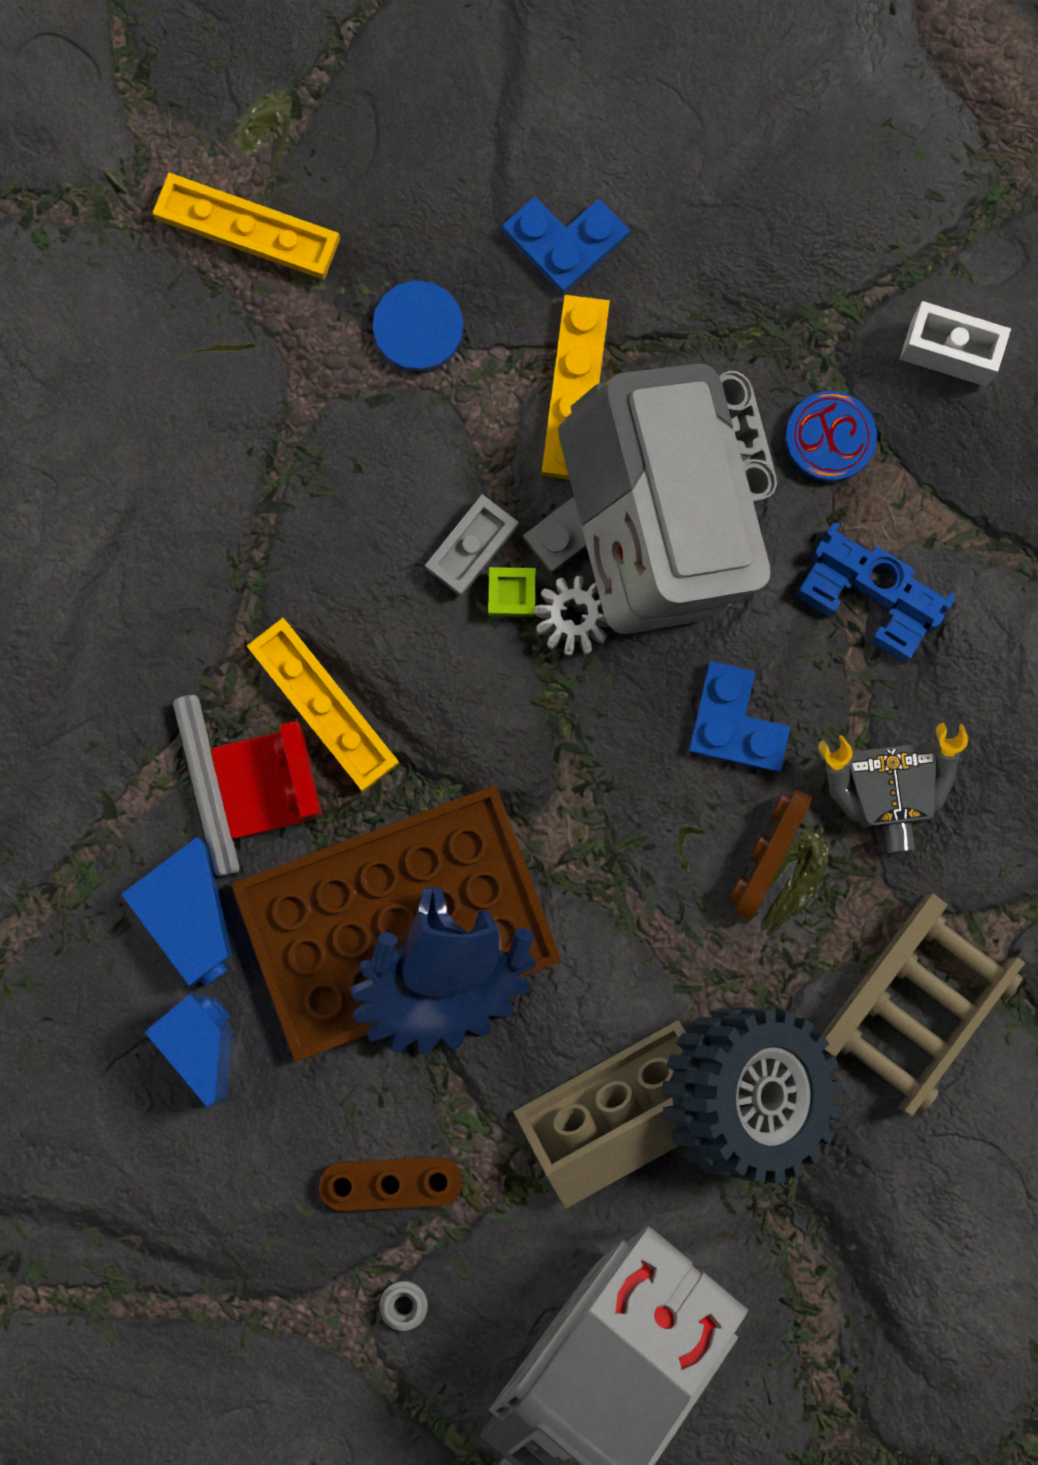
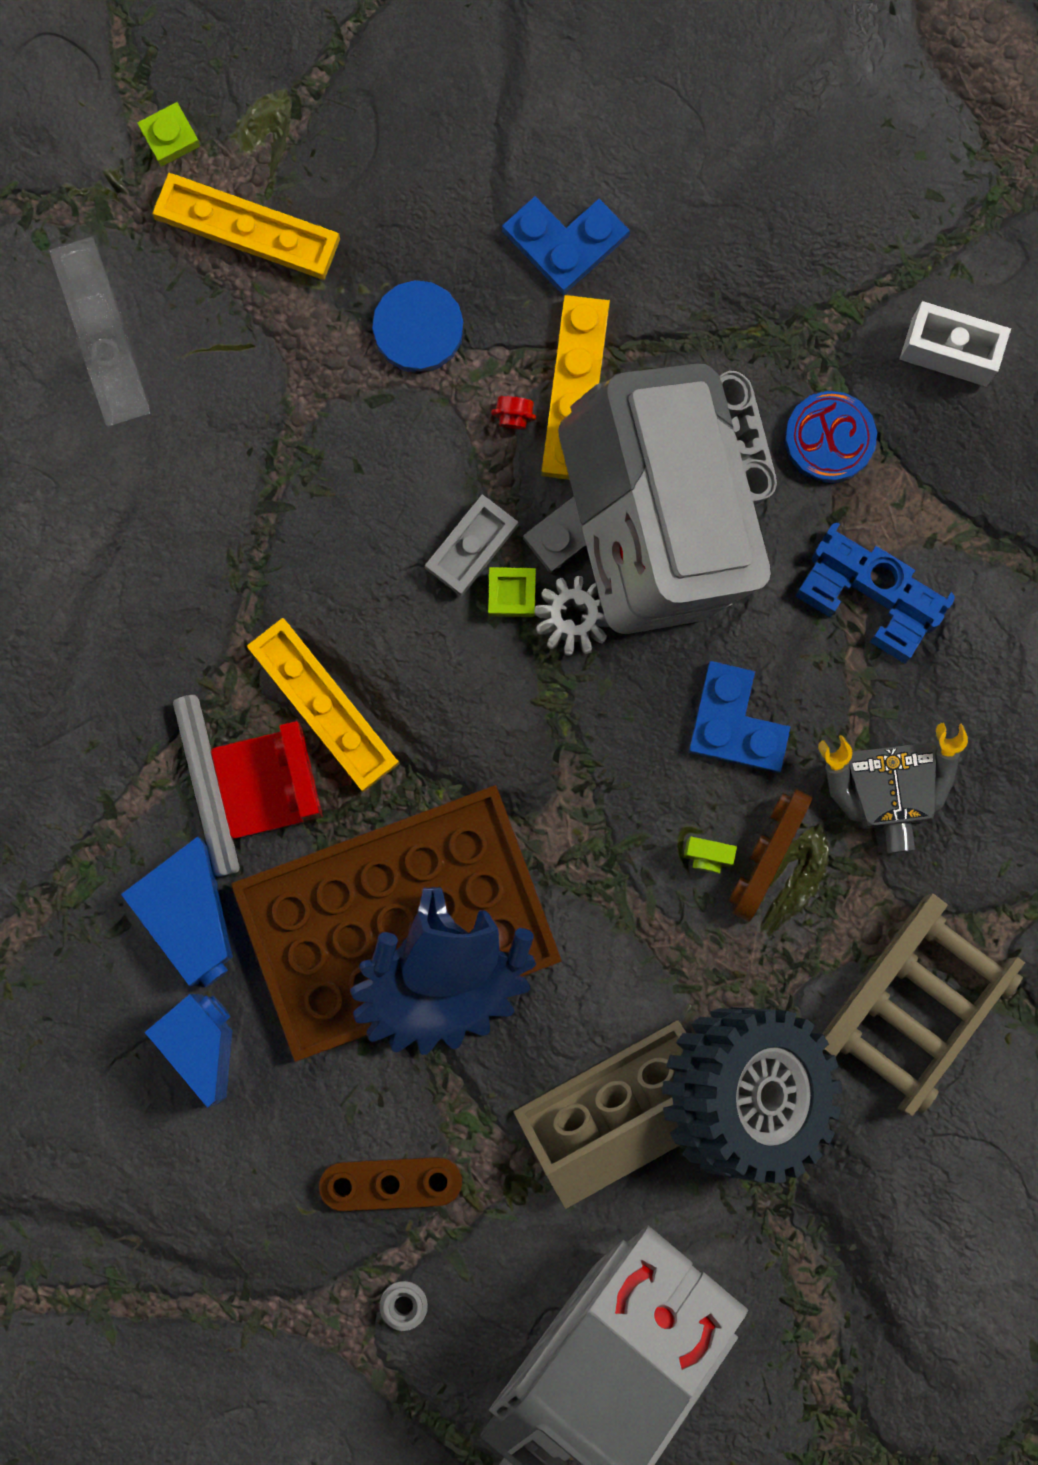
(100, 331): none -> clear slope
(168, 134): none -> lime plate
(514, 412): none -> red plate
(709, 855): none -> lime plate

